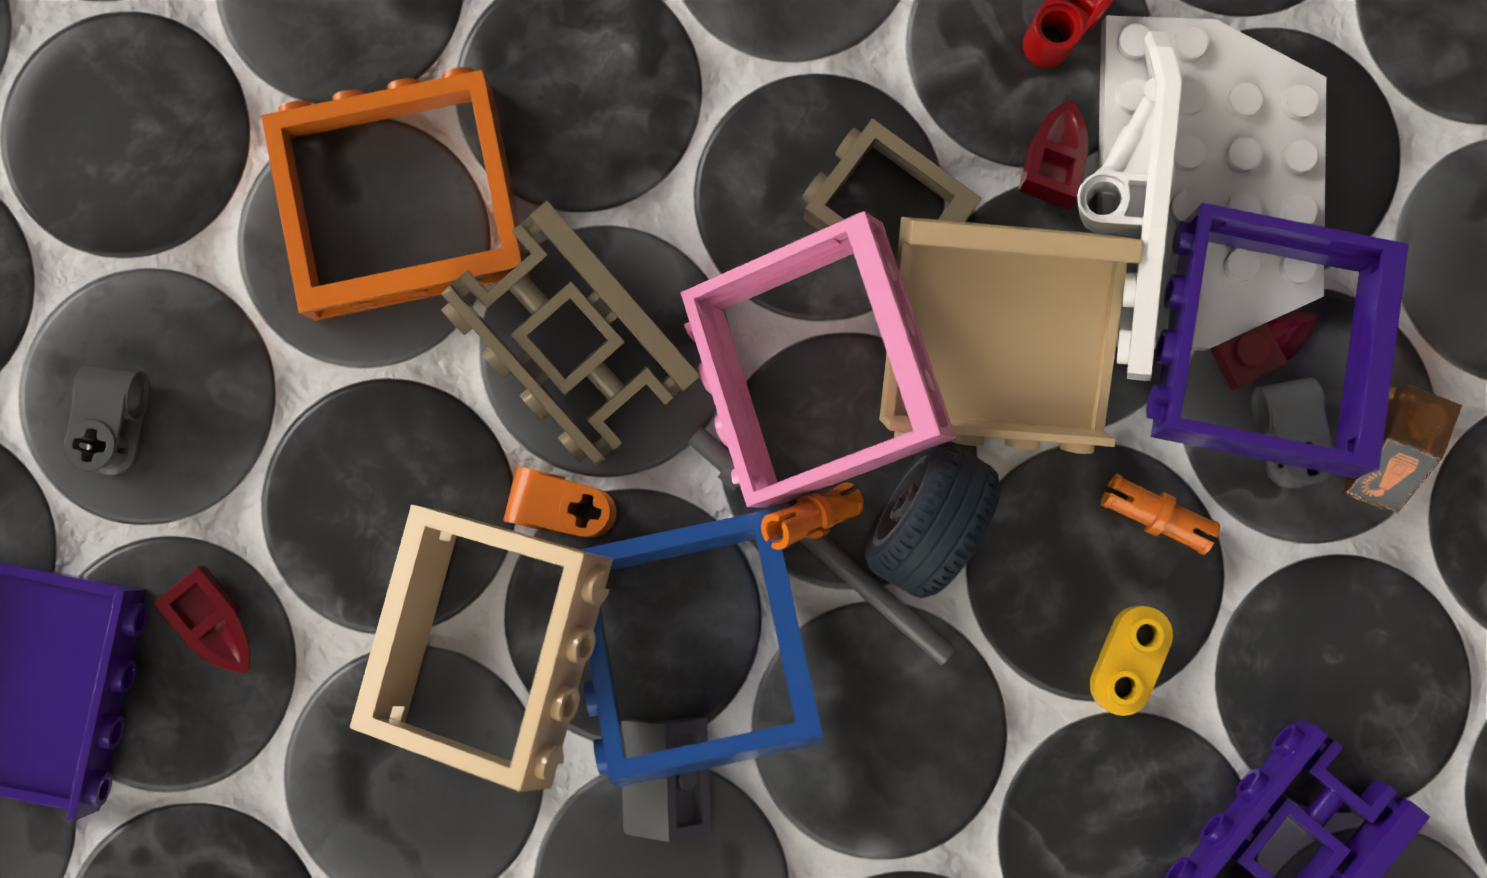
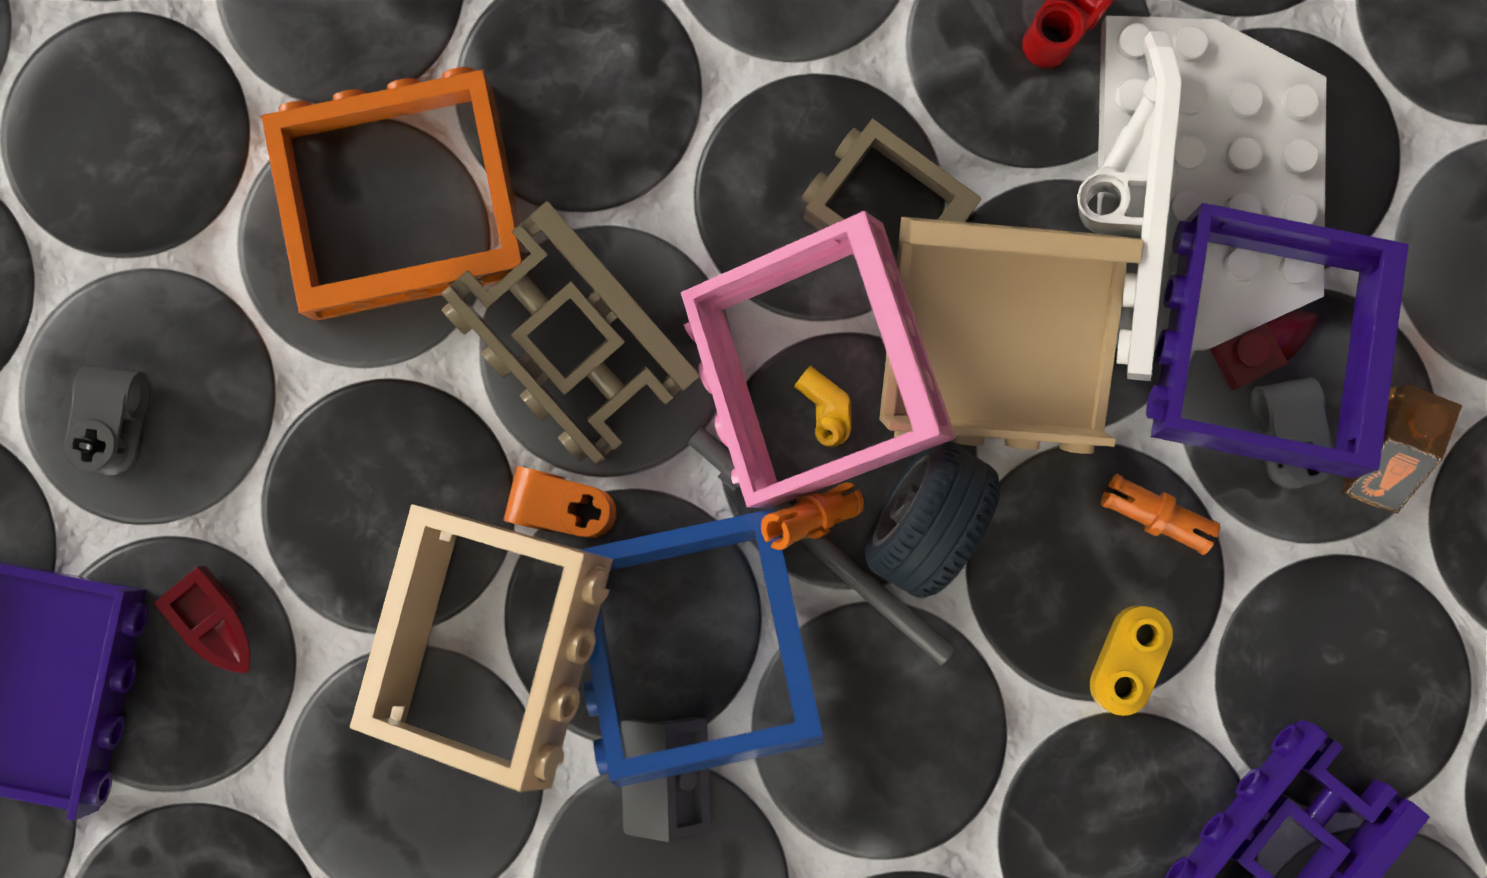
(832, 407): none -> yellow arm
(1057, 157): dark red plate -> none

